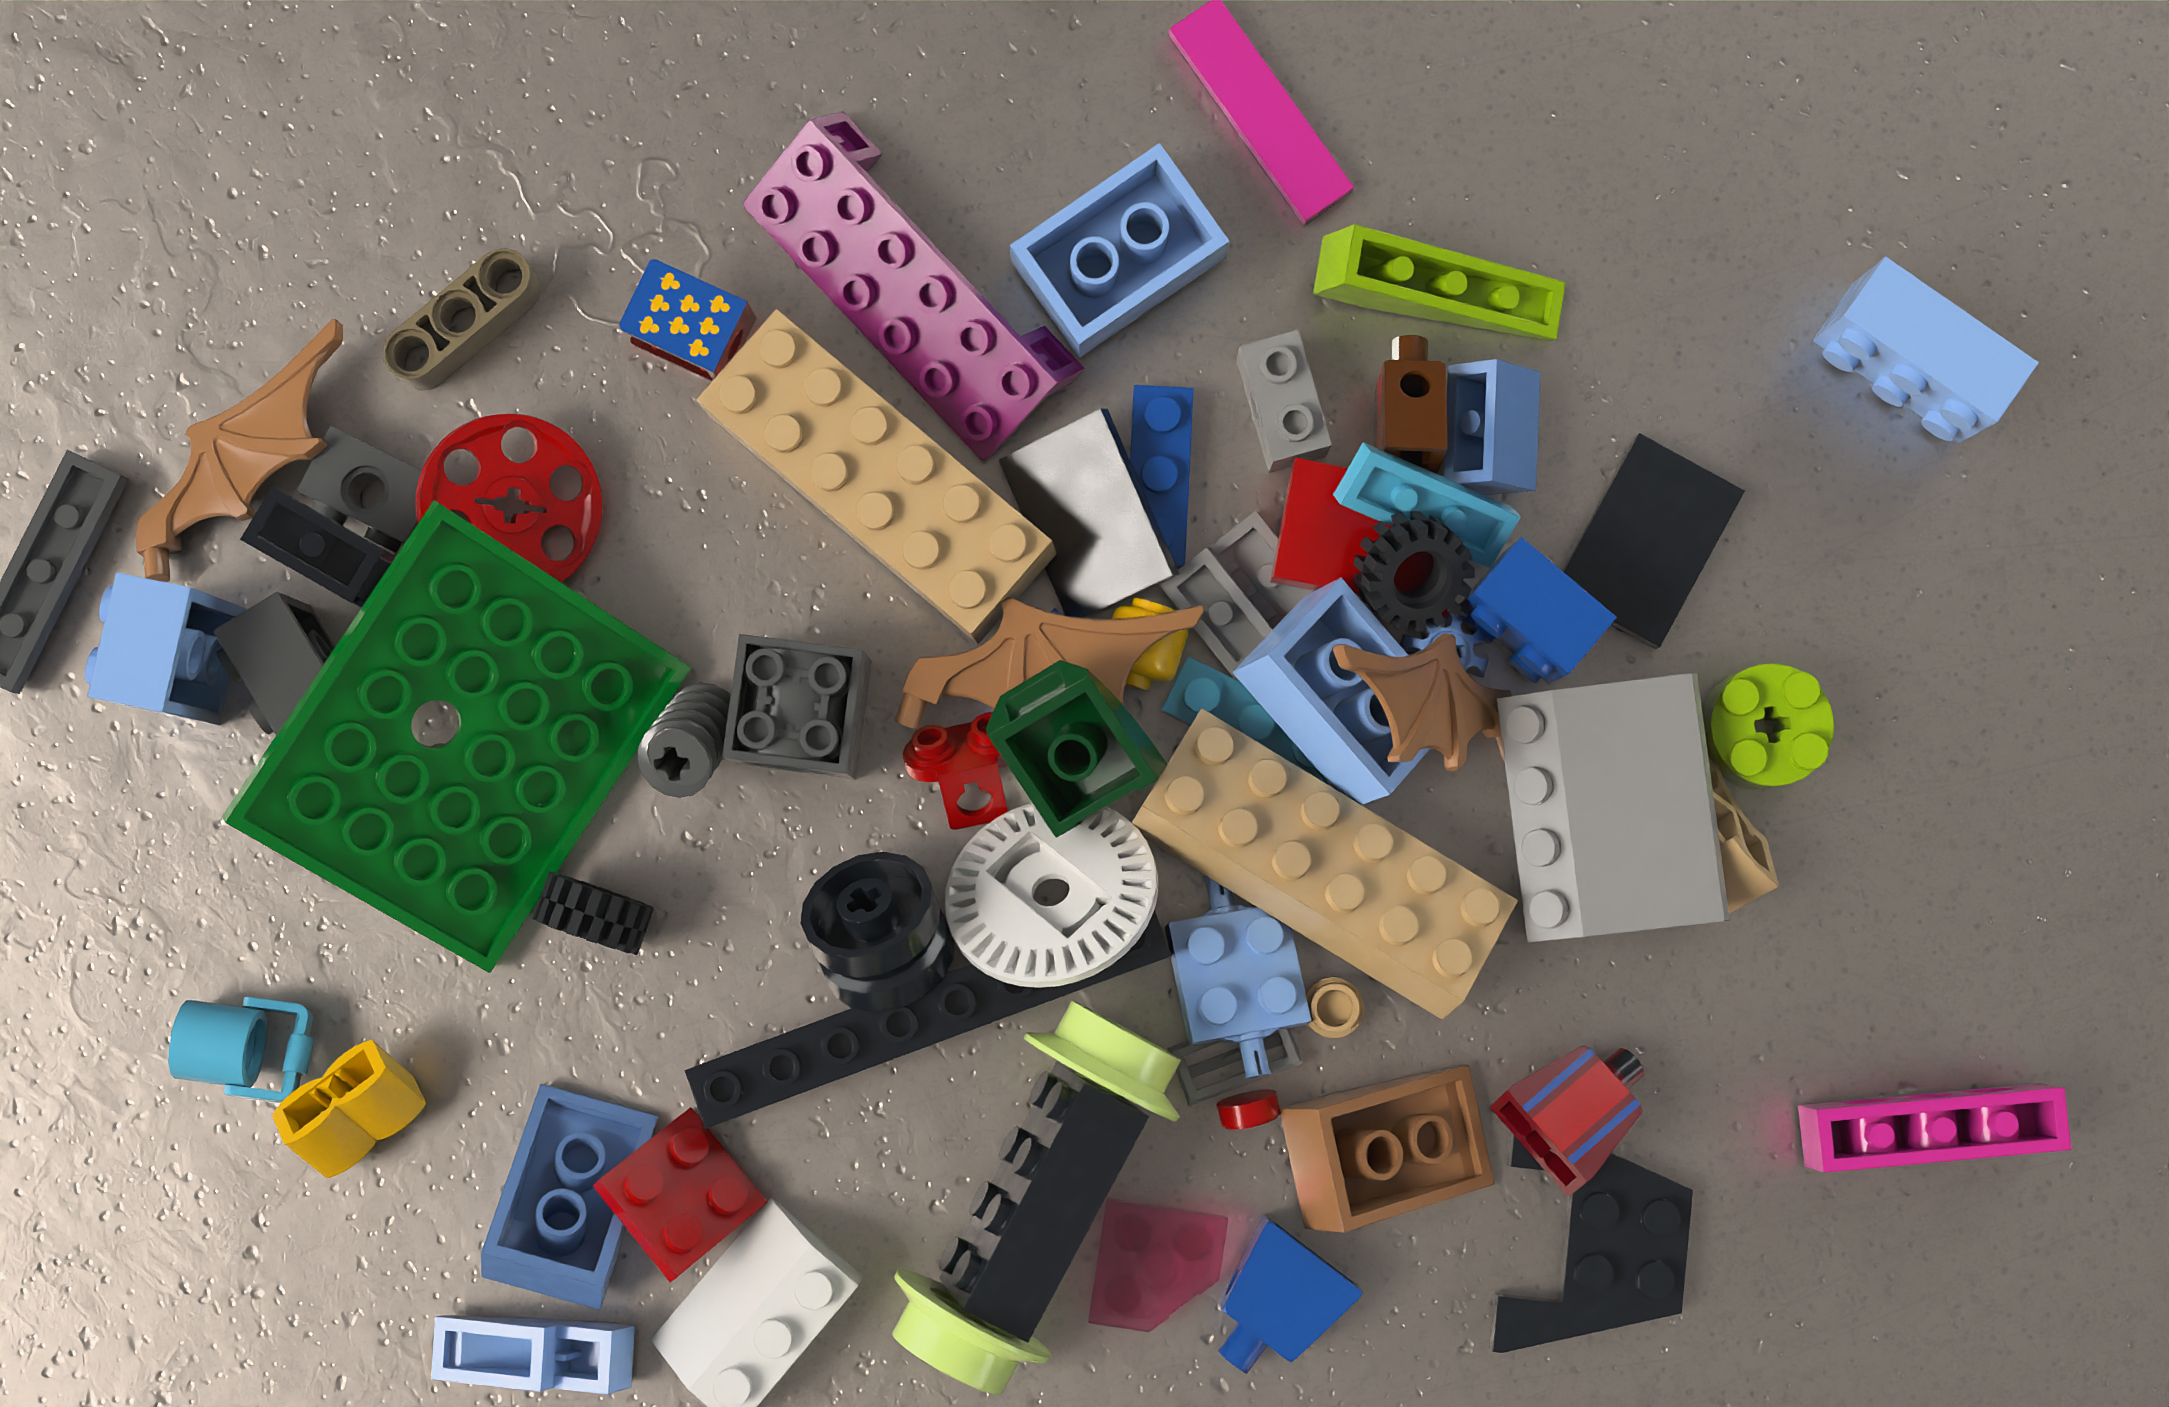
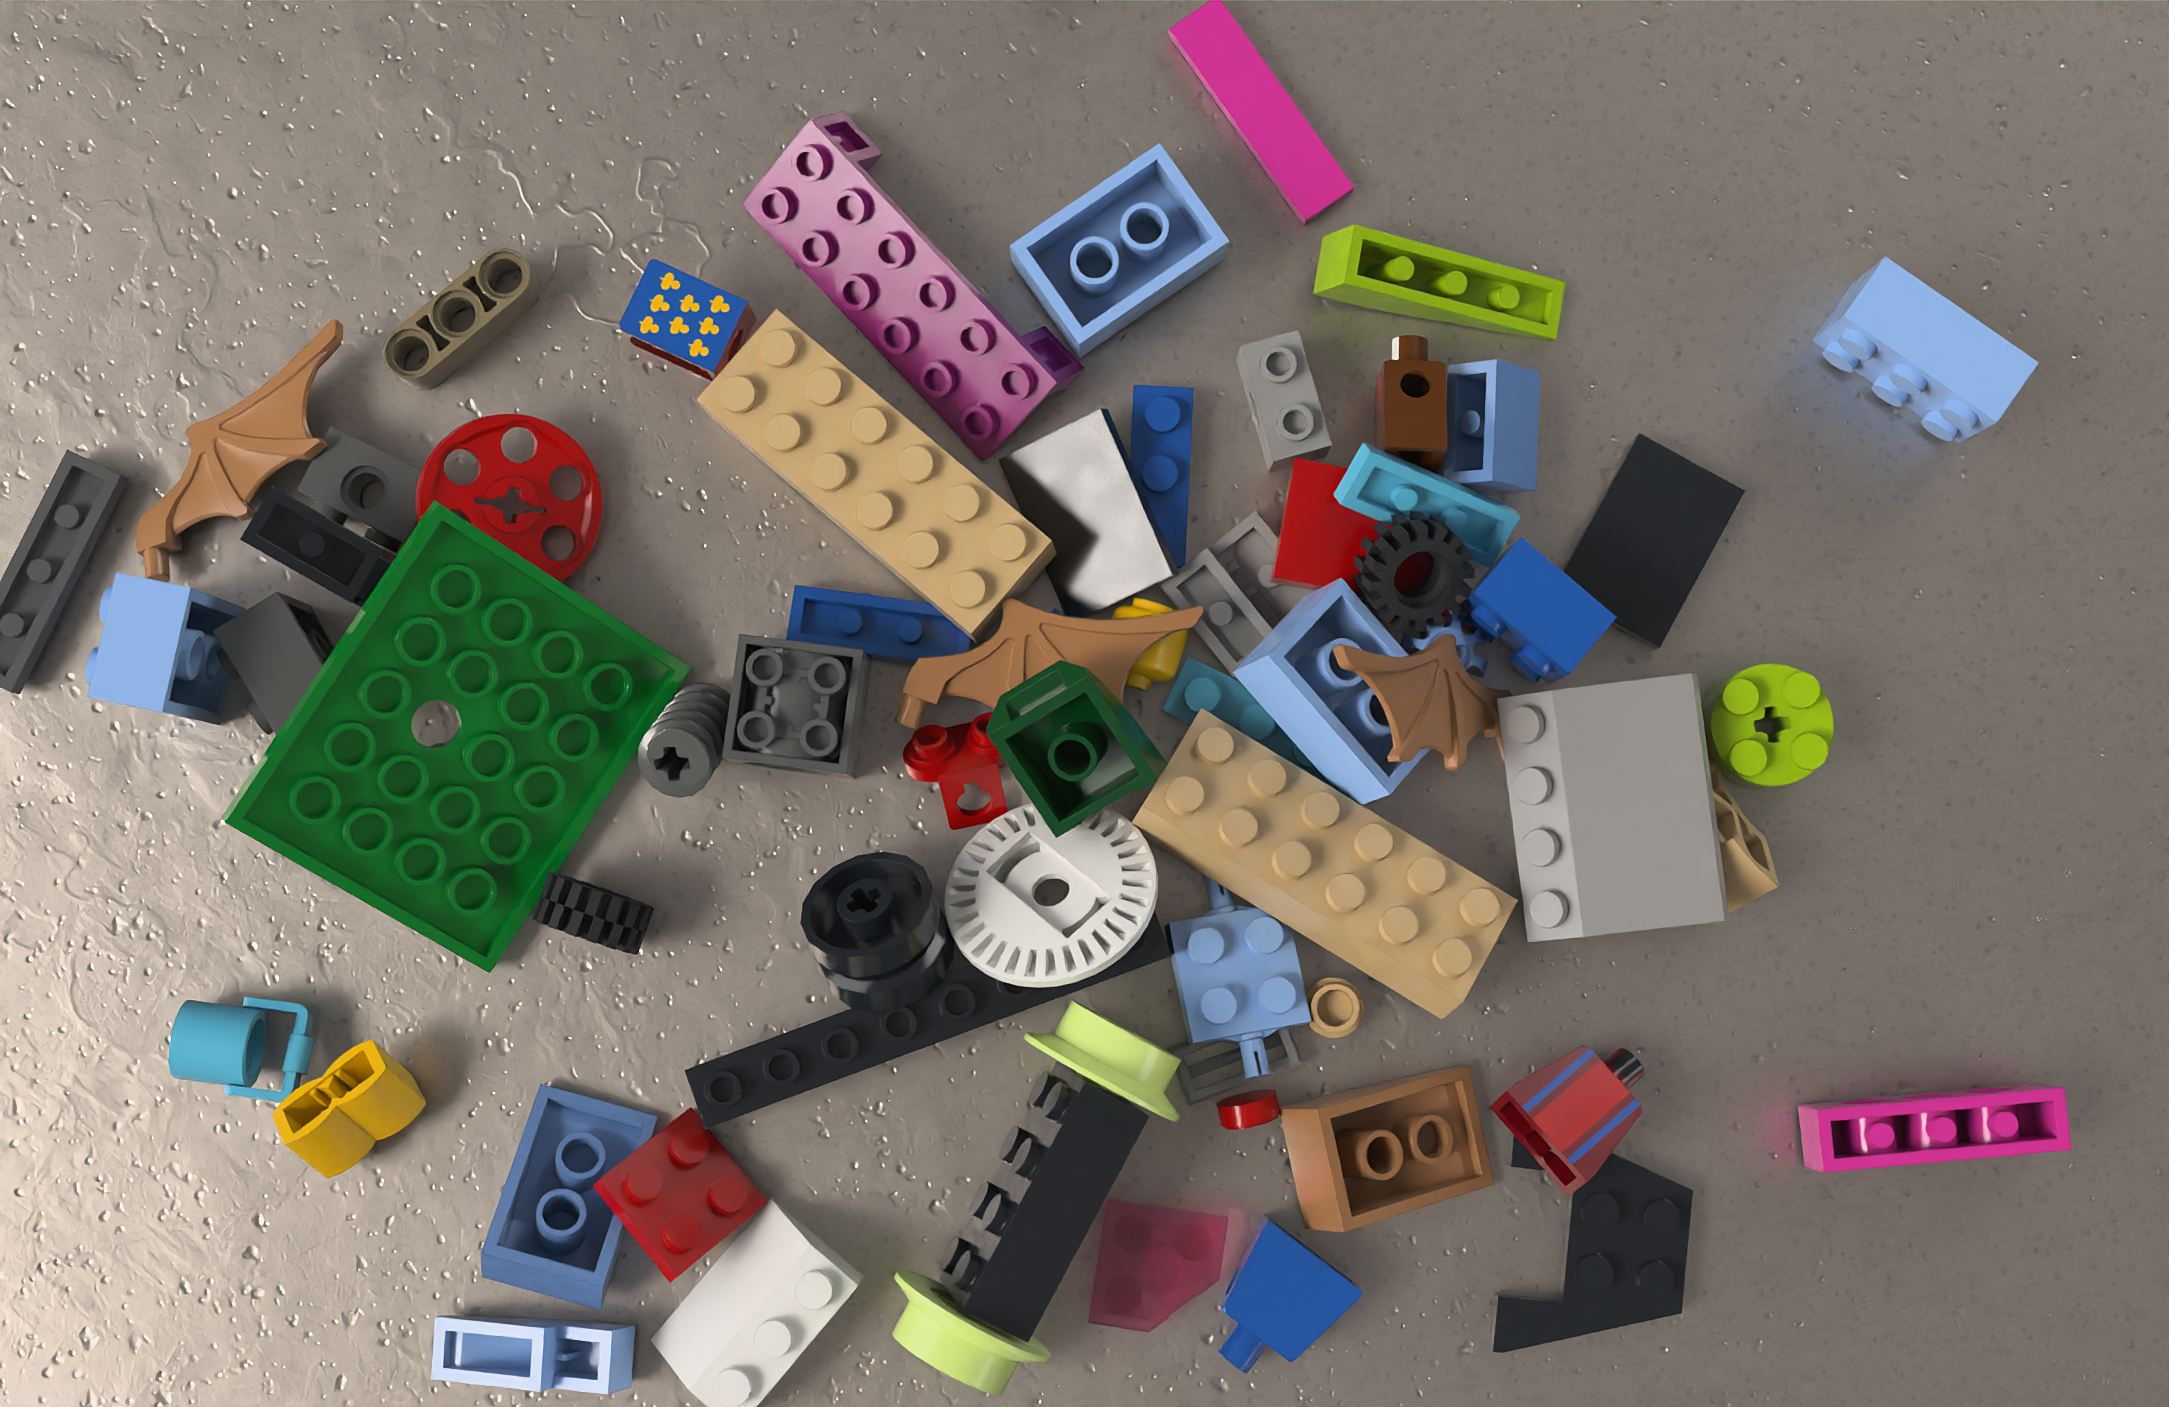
(879, 625): none -> blue plate

